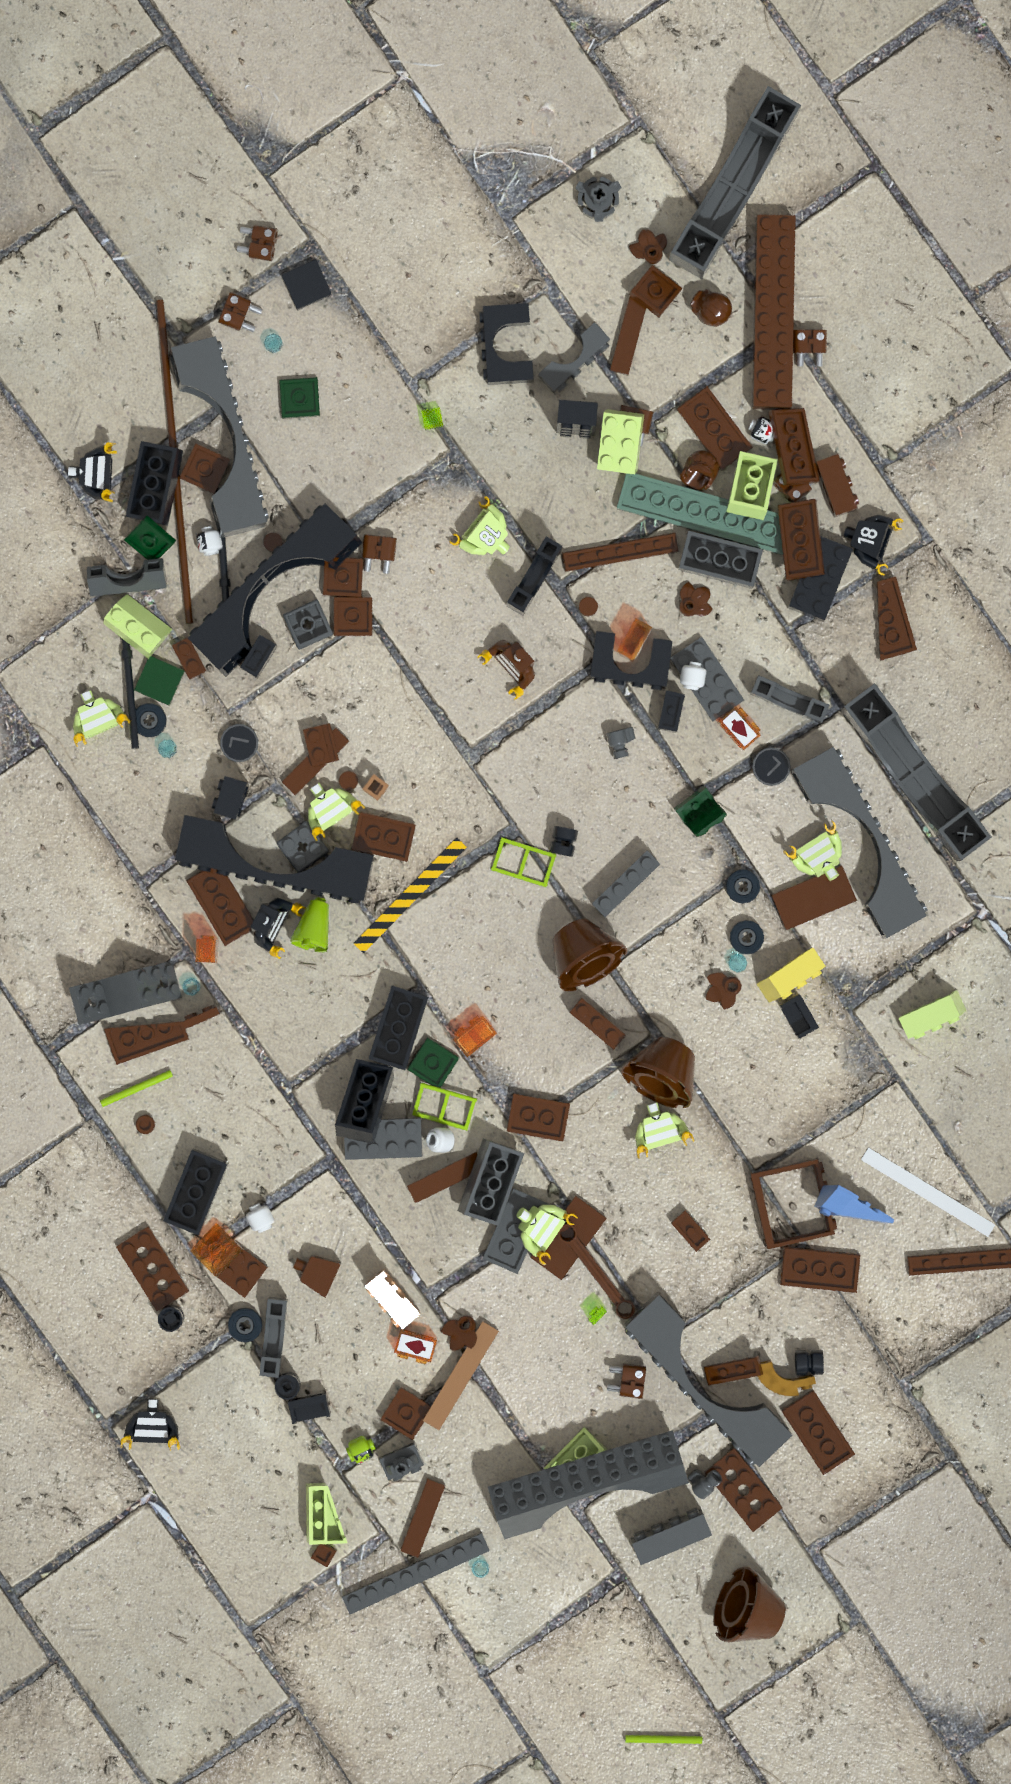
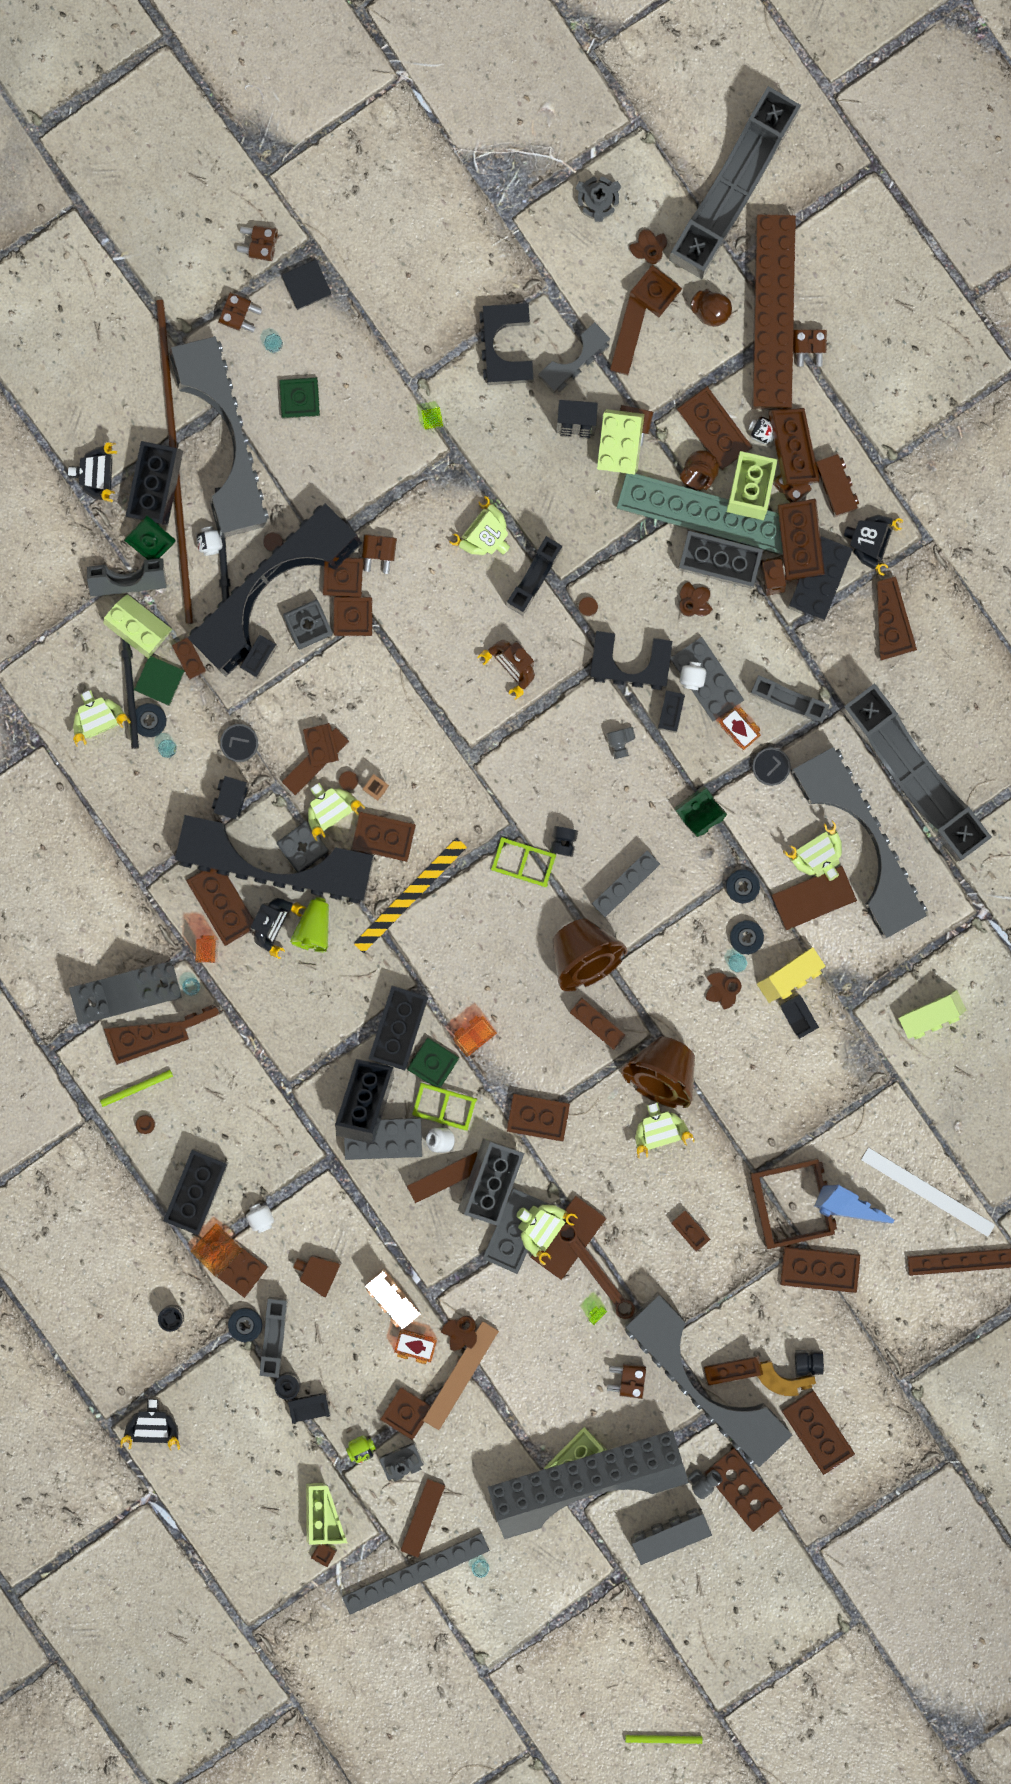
(149, 1281): reddish brown plate -> none
(205, 469): reddish brown plate -> none
(620, 552): reddish brown tile -> none
(634, 640): clear orange brick -> none
(747, 1608): reddish brown cone -> none
(773, 576): none -> reddish brown torso

